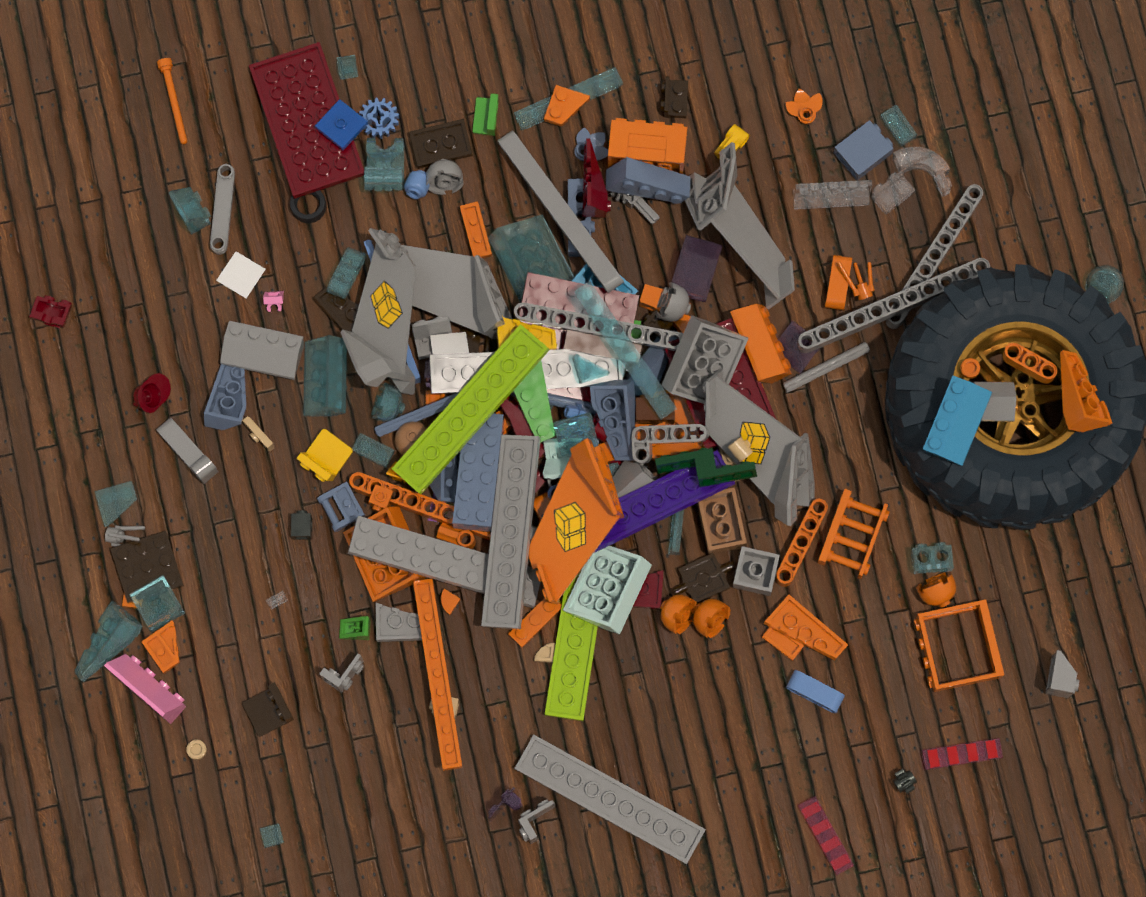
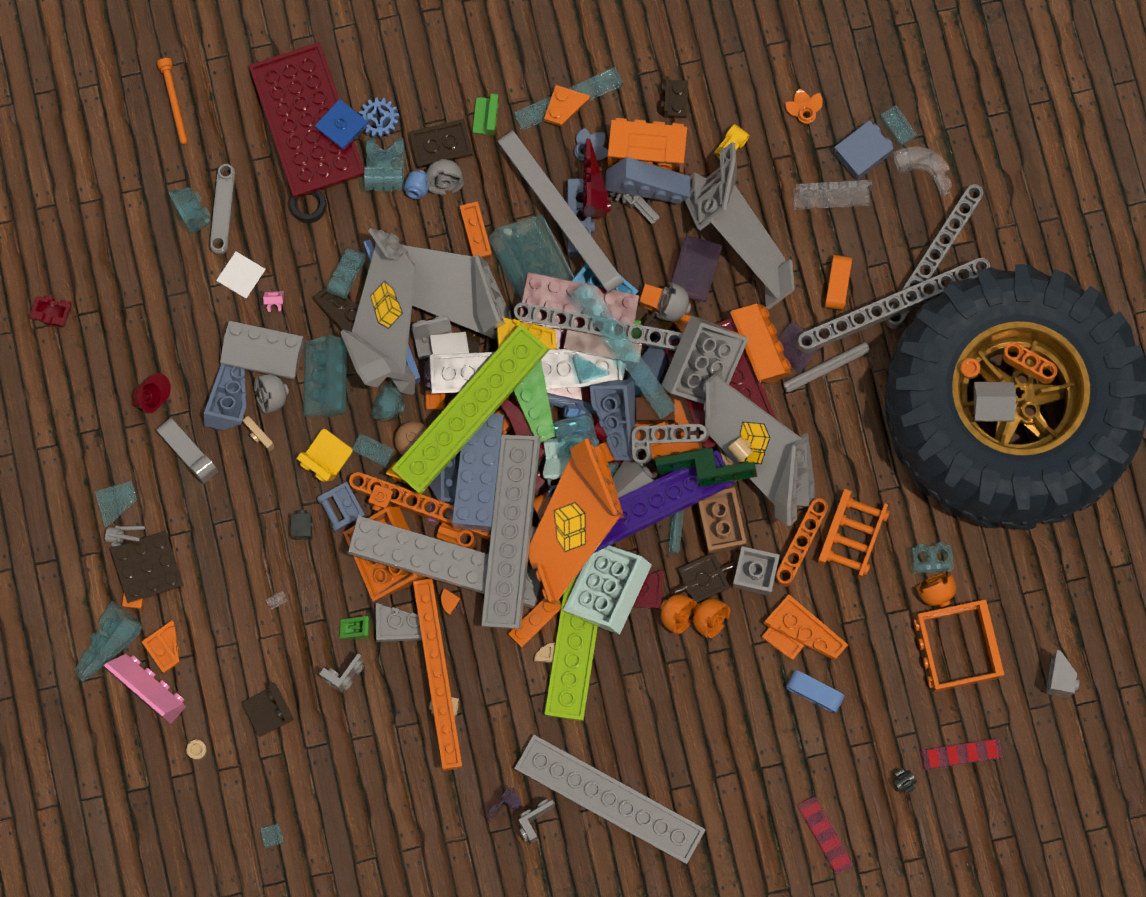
(157, 603): clear light blue slope -> none
(271, 393): none -> light grey cylinder
(347, 67): clear light blue slope -> none
(415, 415): sand blue axle -> none
(863, 289): orange plant -> none
(892, 192): clear bracket -> none
(957, 420): dark azure slope -> none
(1080, 403): orange wedge -> none
(1107, 281): clear light blue cylinder -> none

